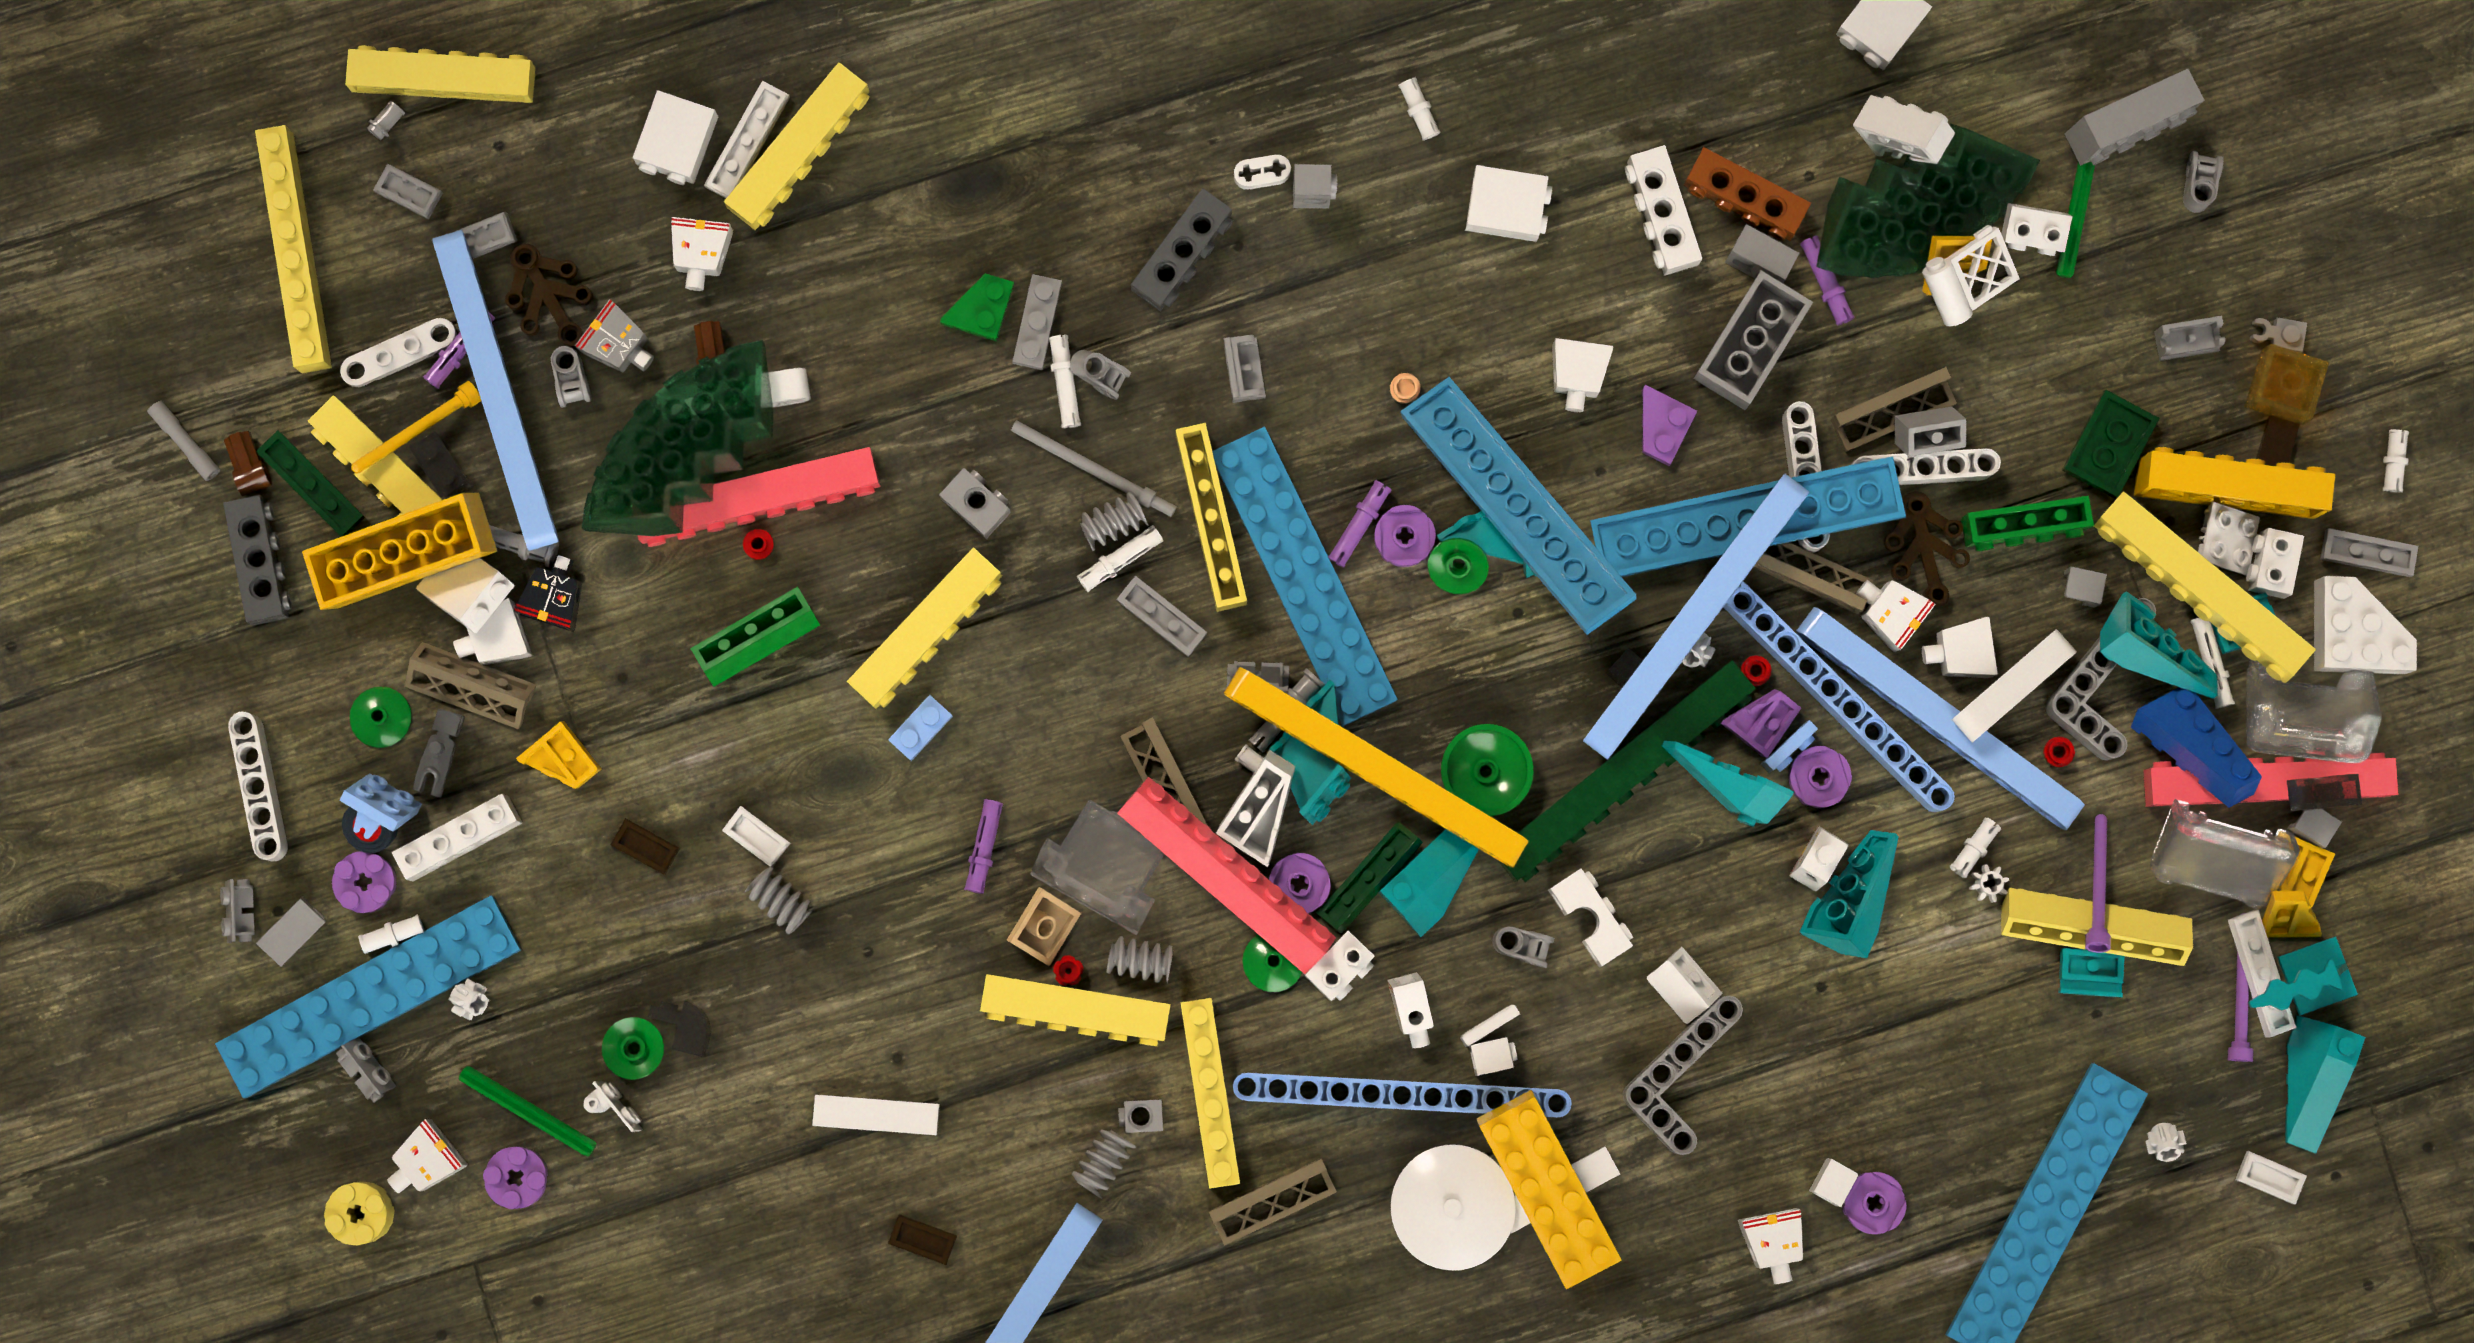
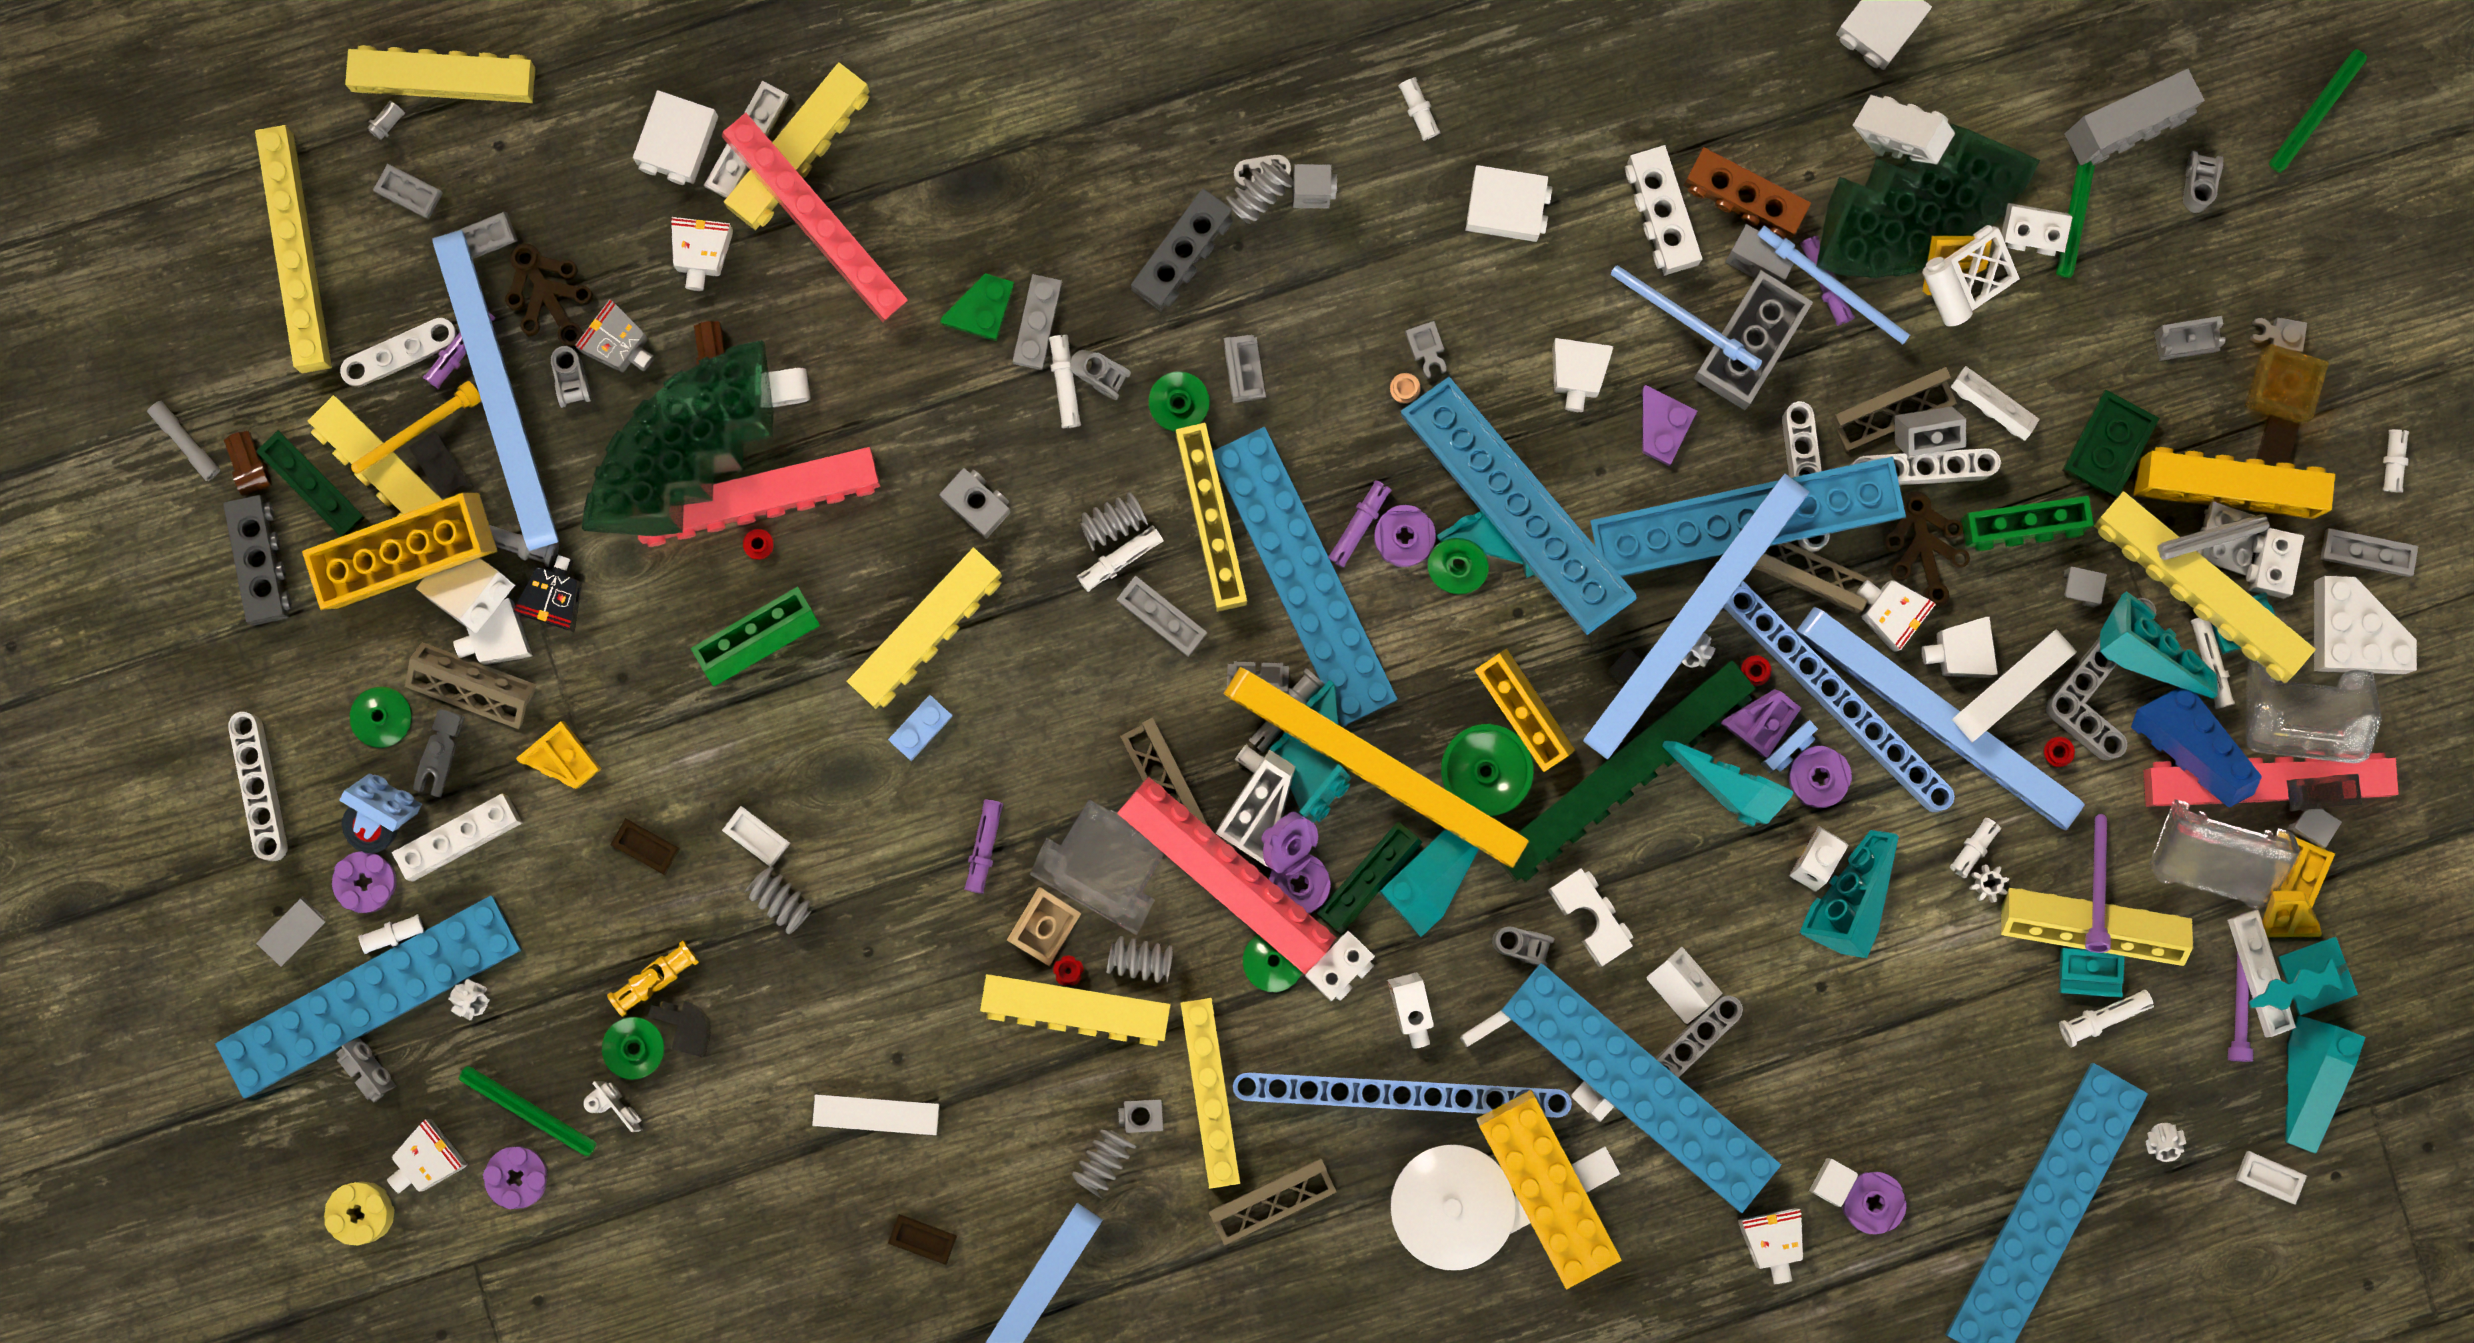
(235, 899): light grey hinge -> none
(649, 981): none -> yellow piece
(814, 217): none -> coral brick
(1146, 496): light grey bar -> none
(1178, 386): none -> green dish
(1260, 191): none -> light grey piece
(1276, 839): none -> medium lavender plate
(1425, 345): none -> light grey plate
(1492, 1056): white brick -> none
(1525, 710): none -> yellow brick
(1592, 1101): none -> white panel
(1641, 1088): none -> dark azure plate
(1732, 348): none -> light blue bar
(1785, 248): none -> light blue bar
(1995, 403): none -> white plate
(2093, 1022): none -> white pin
(2213, 536): none -> light grey axle
(2318, 111): none -> green axle

